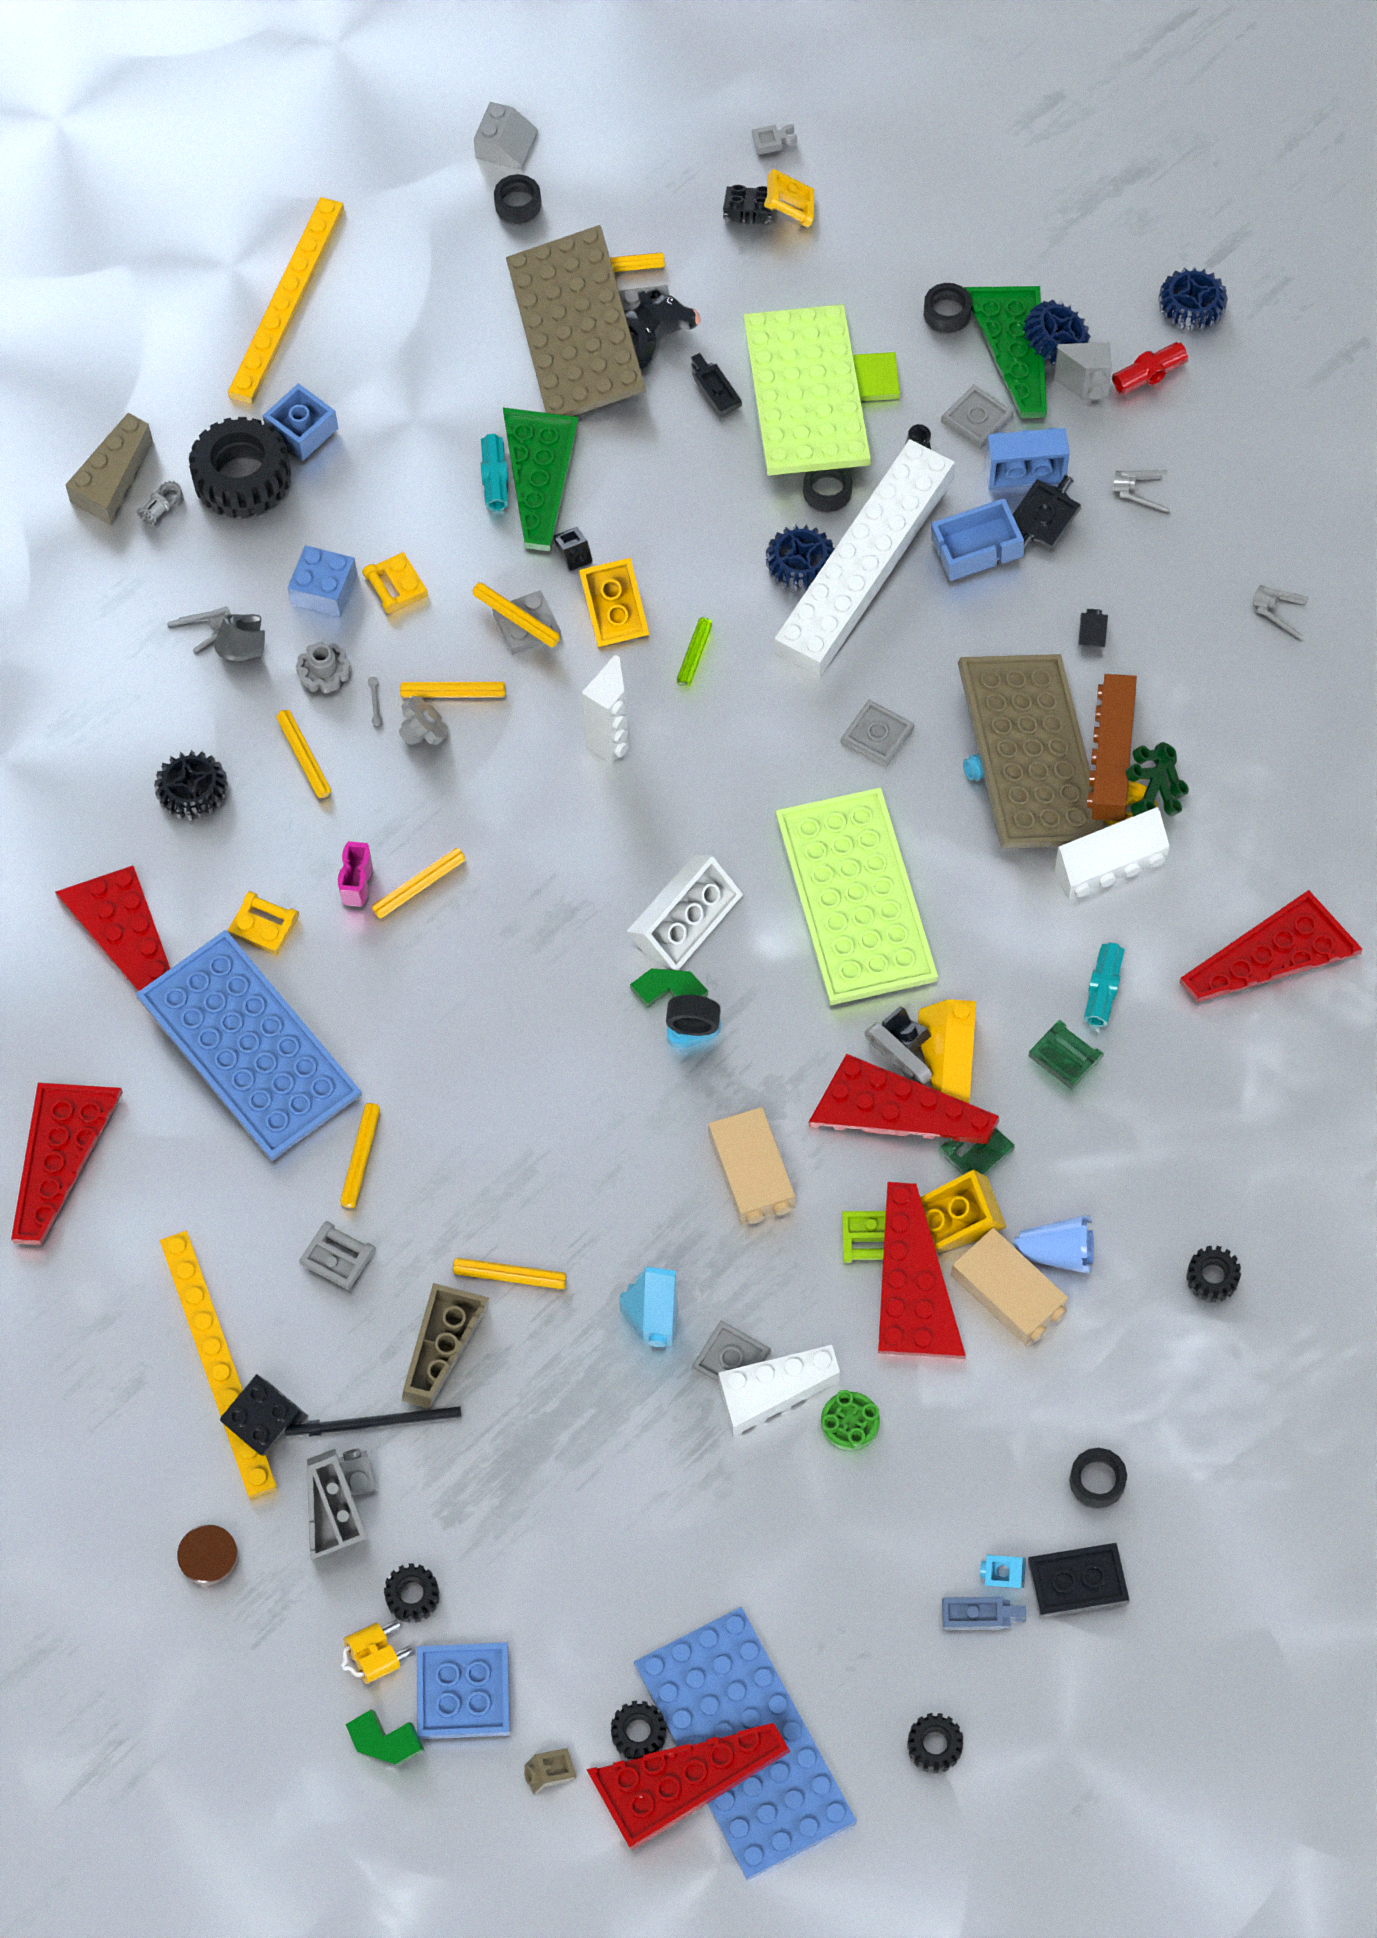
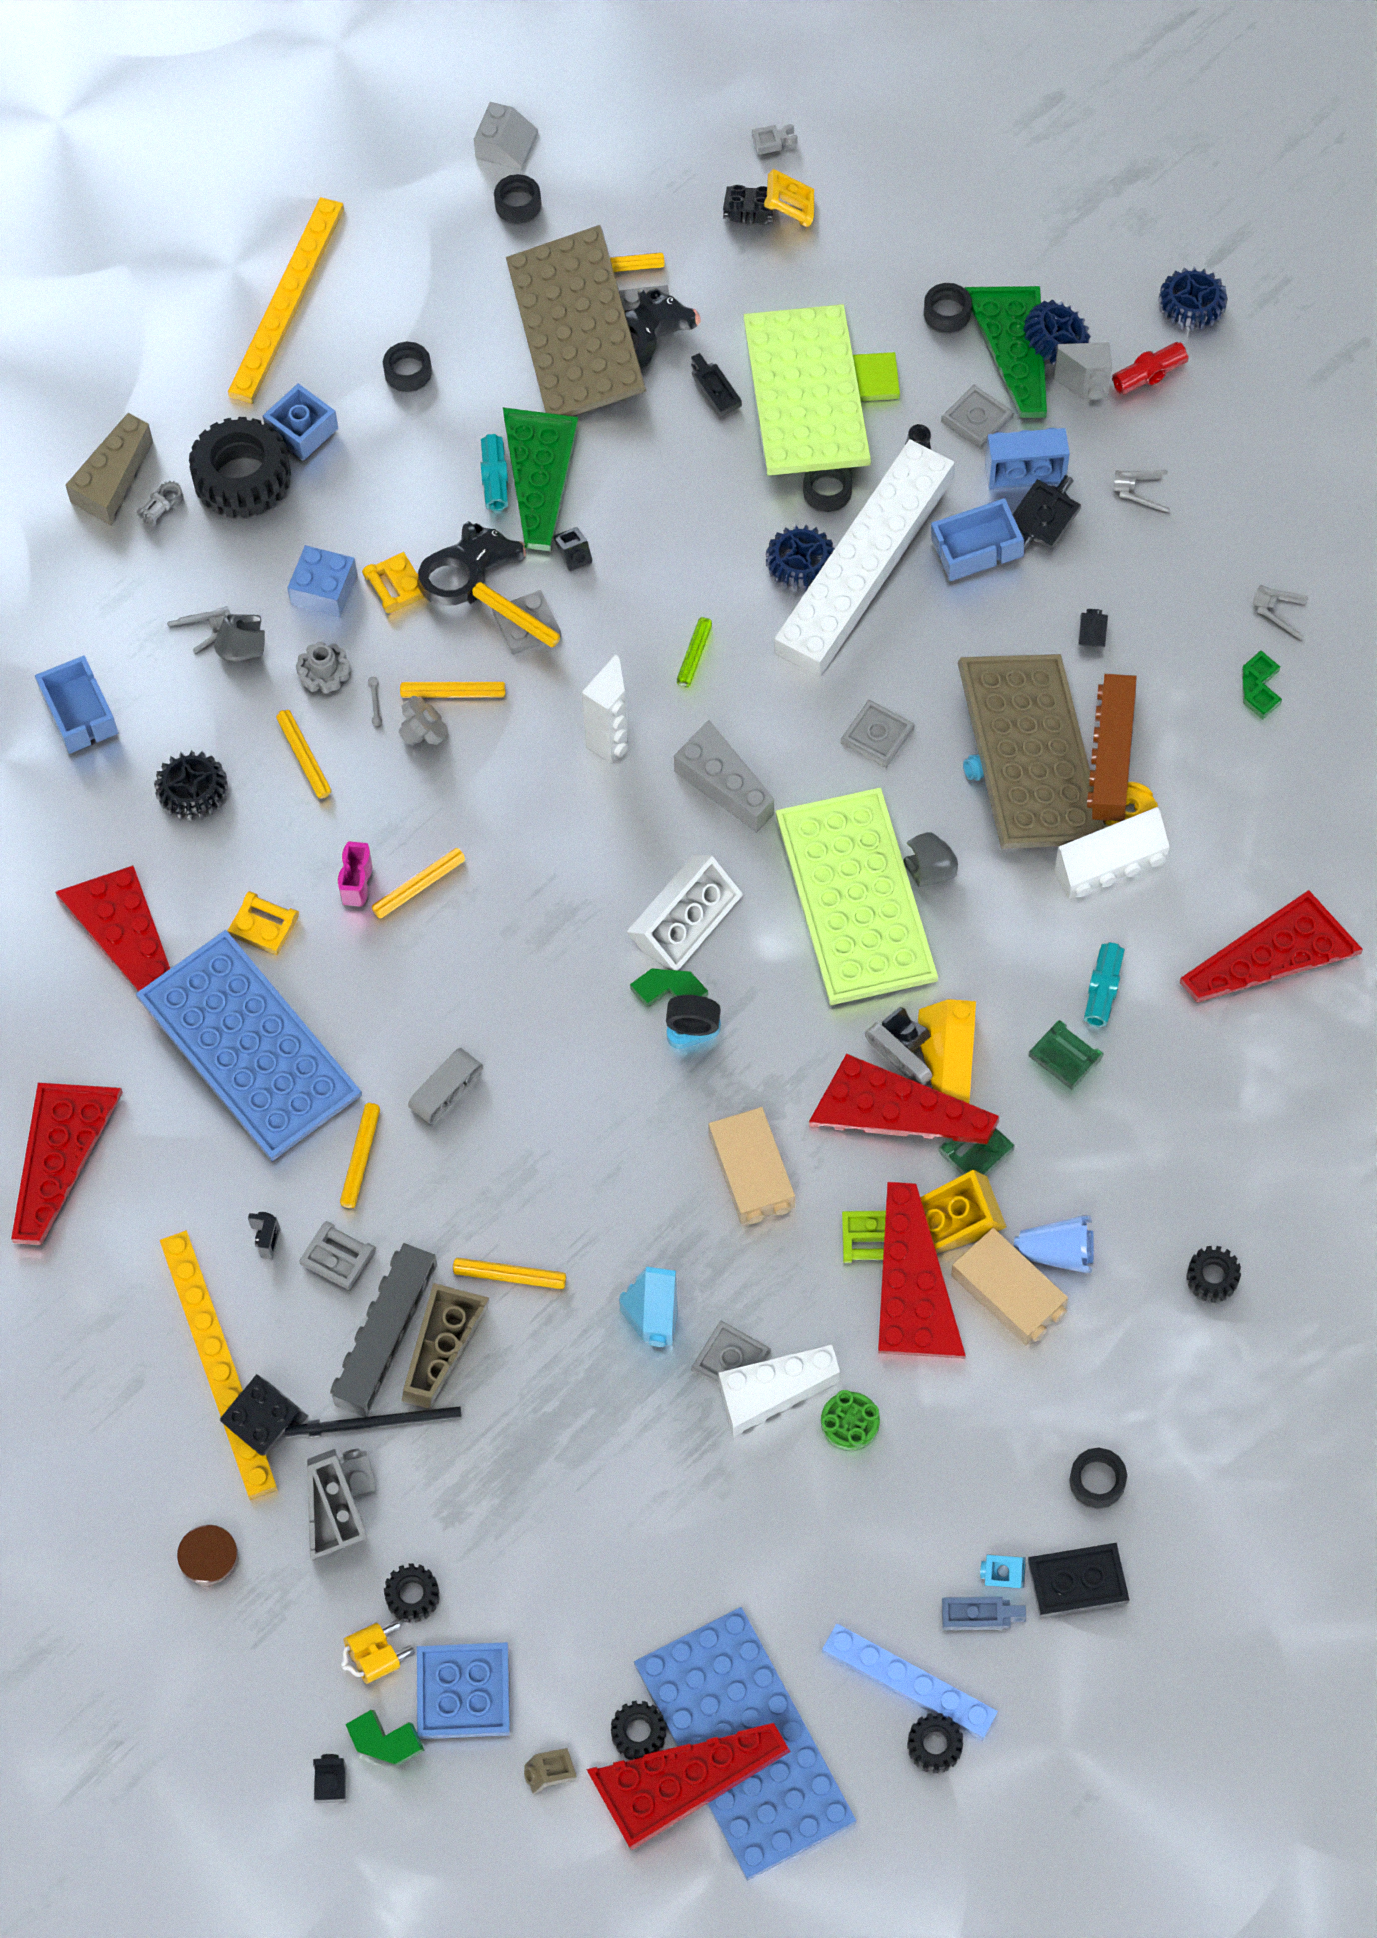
(76, 704): none -> medium blue piece
(267, 1232): none -> black bracket
(330, 1779): none -> black bracket
(384, 1329): none -> dark grey brick
(407, 382): none -> black tyre
(445, 1086): none -> light grey beam
(474, 553): none -> black animal
(613, 602): yellow slope -> none
(723, 776): none -> light grey wedge
(909, 1681): none -> light blue plate
(932, 860): none -> dark grey piece
(1165, 759): dark green plant -> none
(1255, 692): none -> green tile

